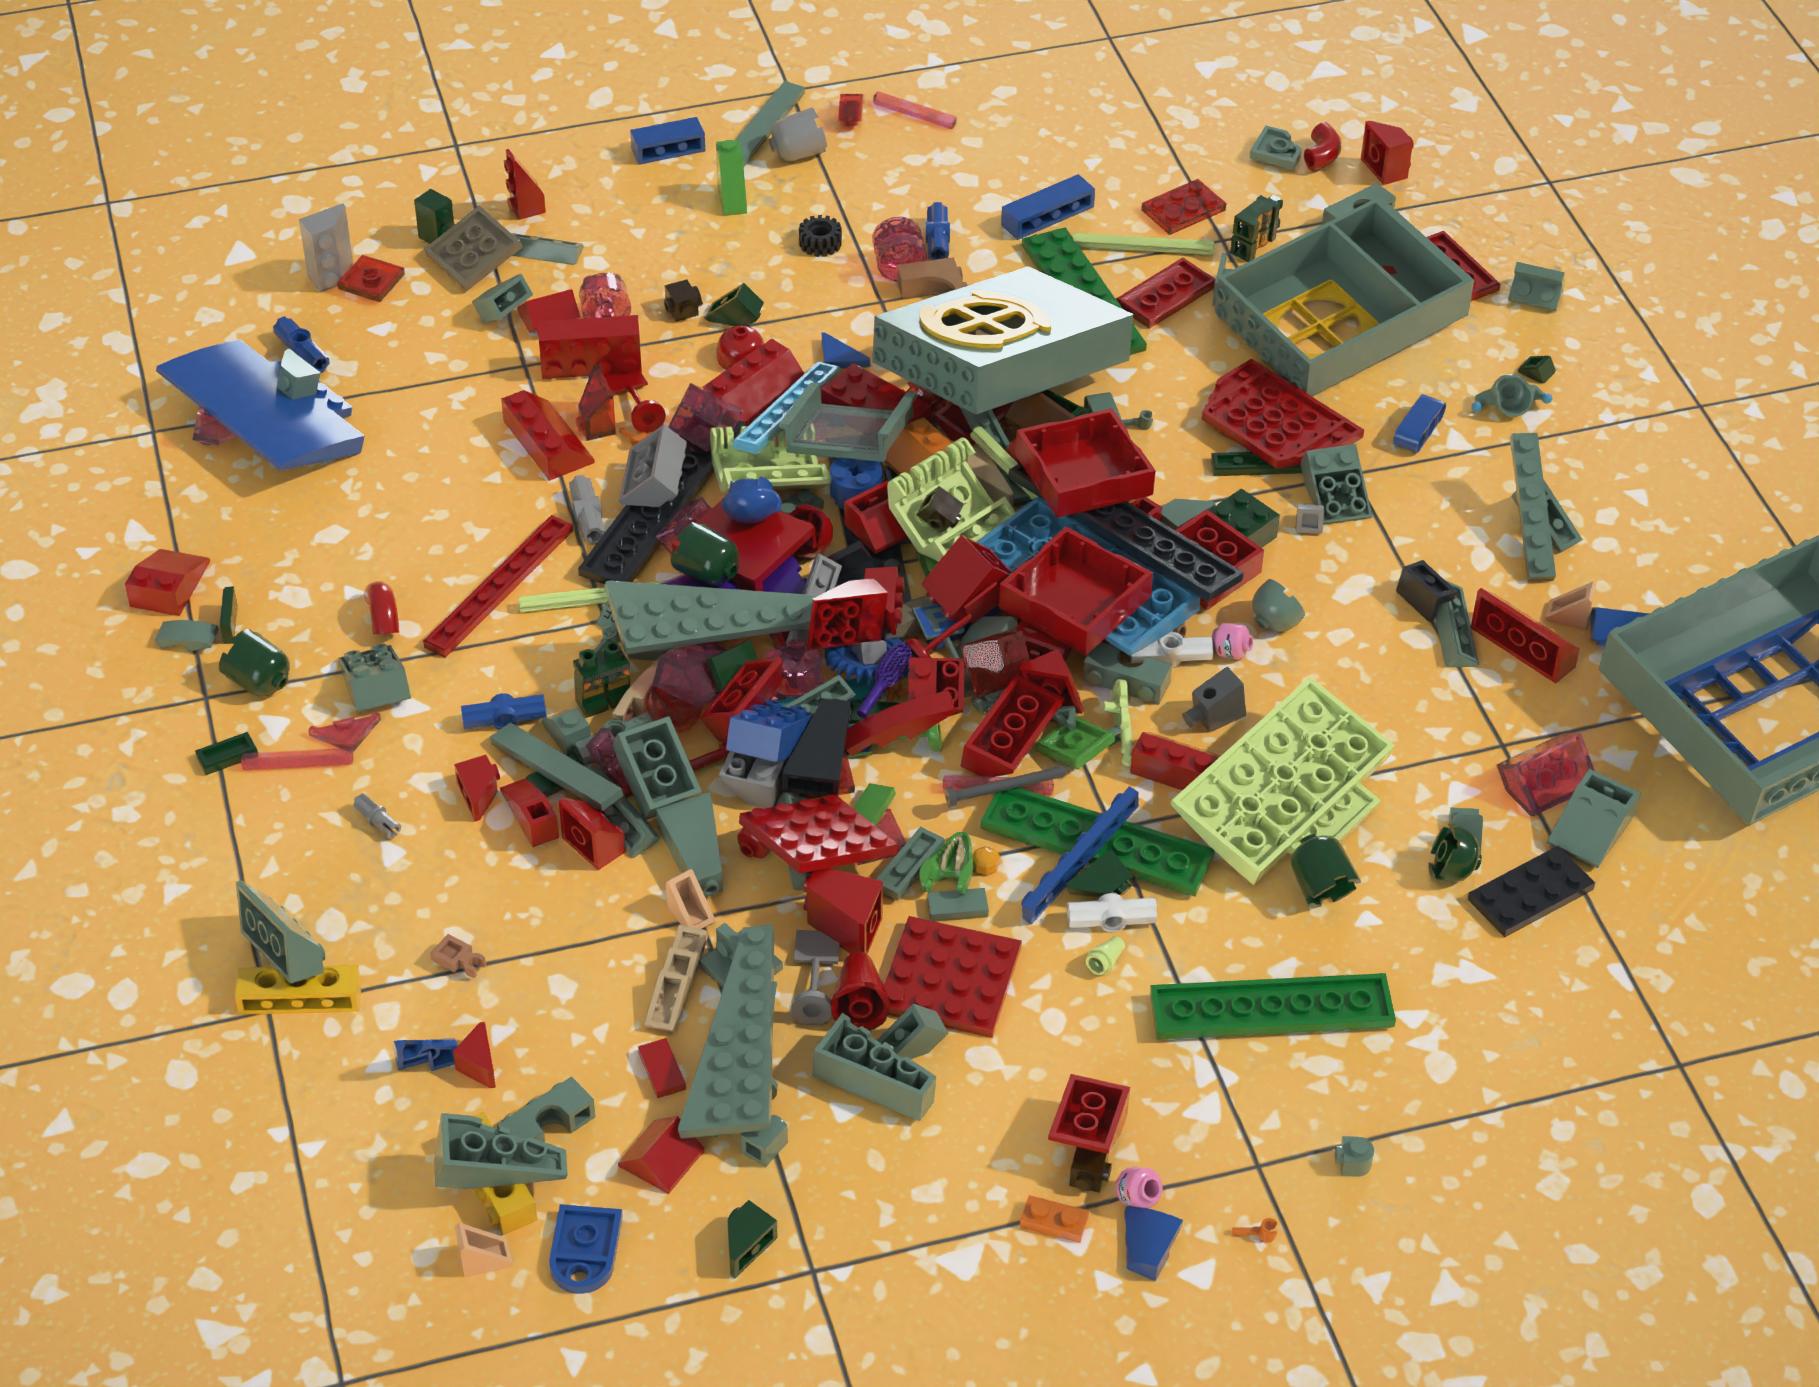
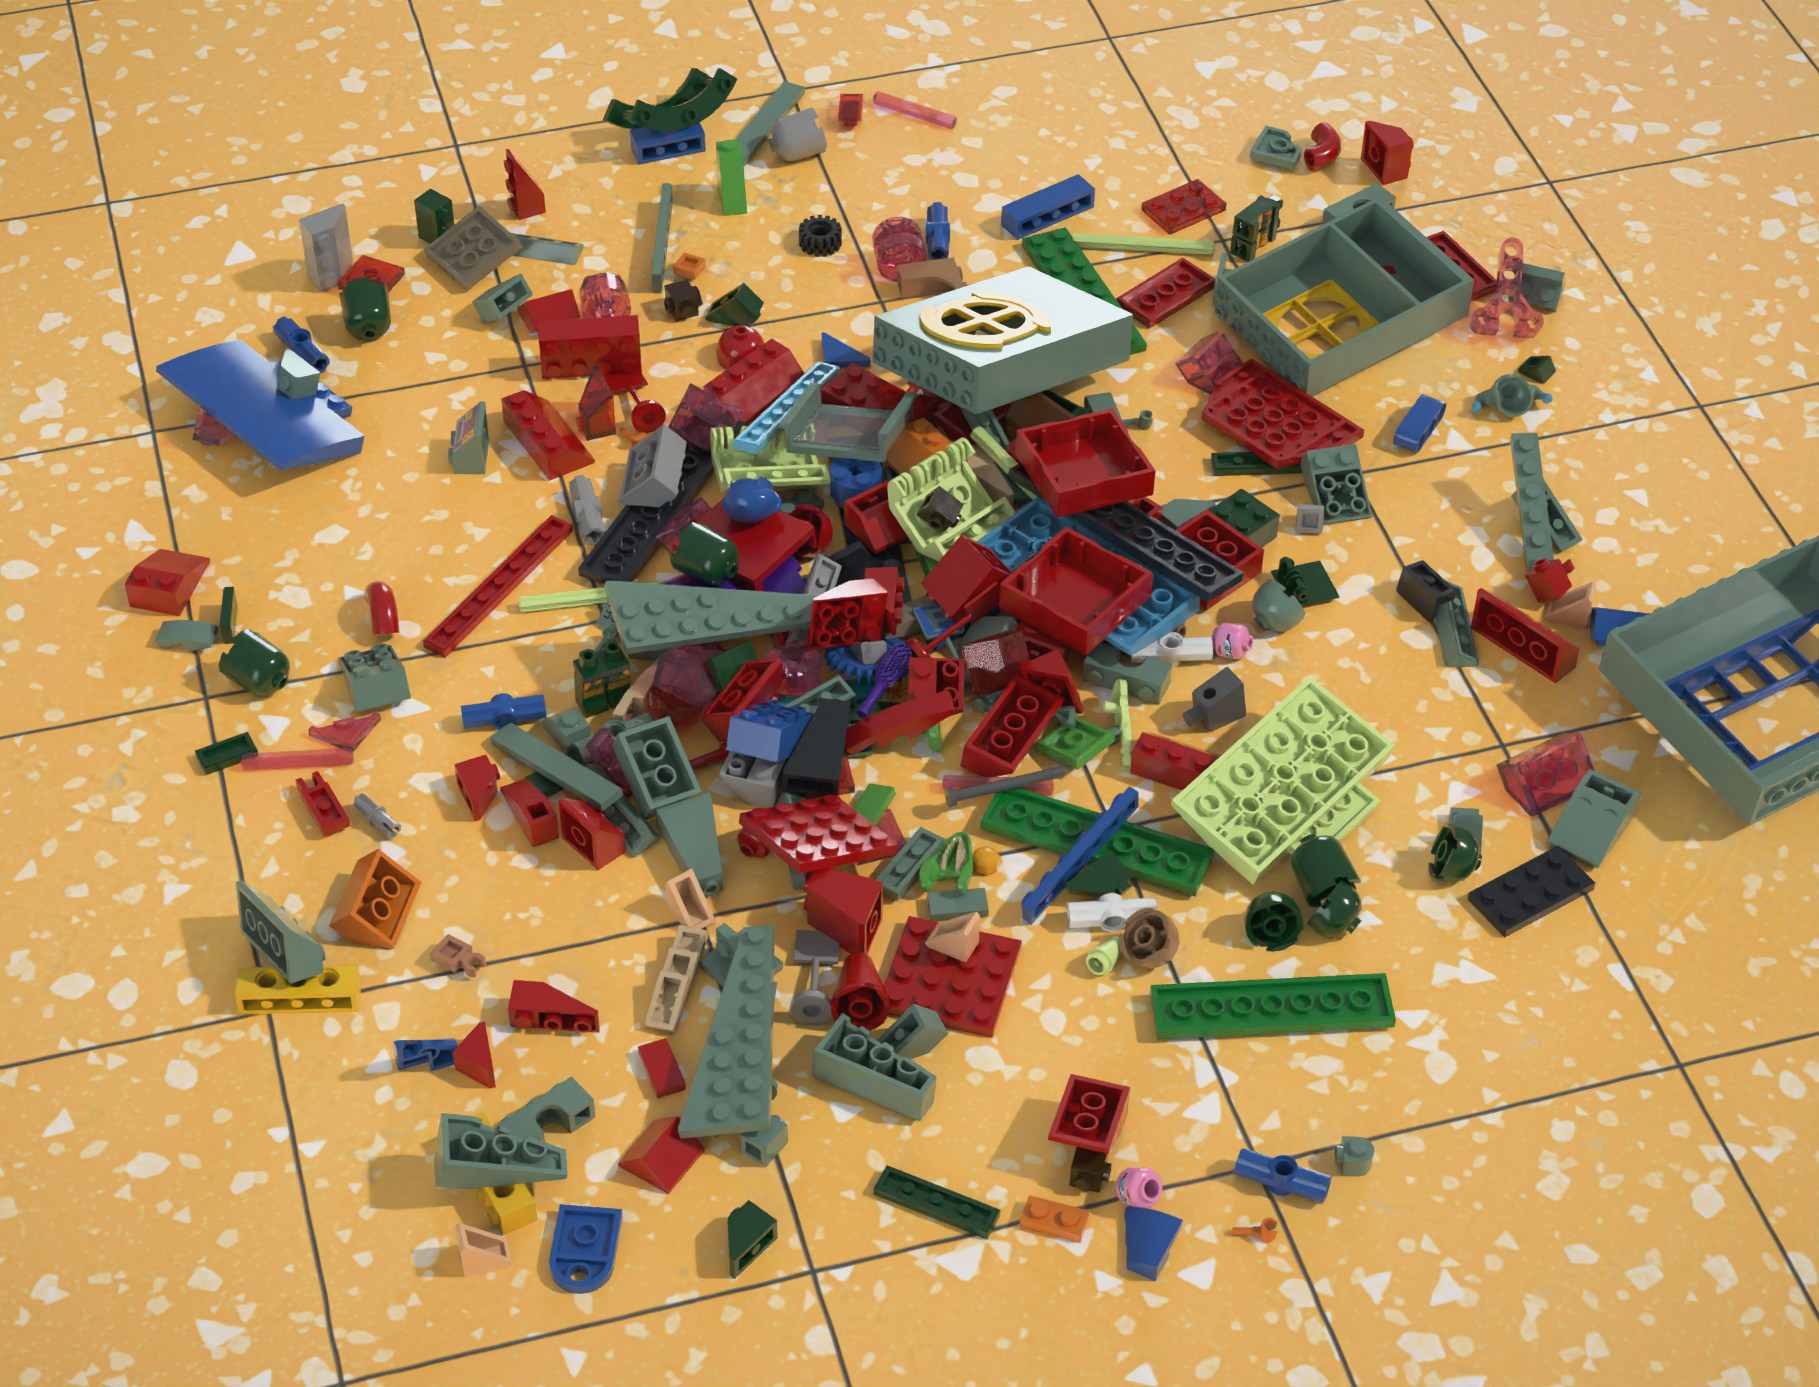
(323, 805): none -> red hinge
(366, 308): none -> dark green cylinder
(375, 902): none -> orange slope
(470, 442): none -> sand green slope
(545, 1007): none -> red slope
(662, 237): none -> sand green tile
(689, 266): none -> orange plate
(691, 104): none -> dark green fence
(937, 1202): none -> dark green tile
(956, 936): none -> light nougat slope
(1149, 938): none -> medium nougat cylinder
(1208, 362): none -> clear pink slope
(1270, 1171): none -> blue piece
(1273, 921): none -> dark green cylinder
(1306, 581): none -> dark green hinge
(1337, 912): none -> dark green cylinder
(1519, 309): none -> clear pink beam
(1550, 579): none -> red brick

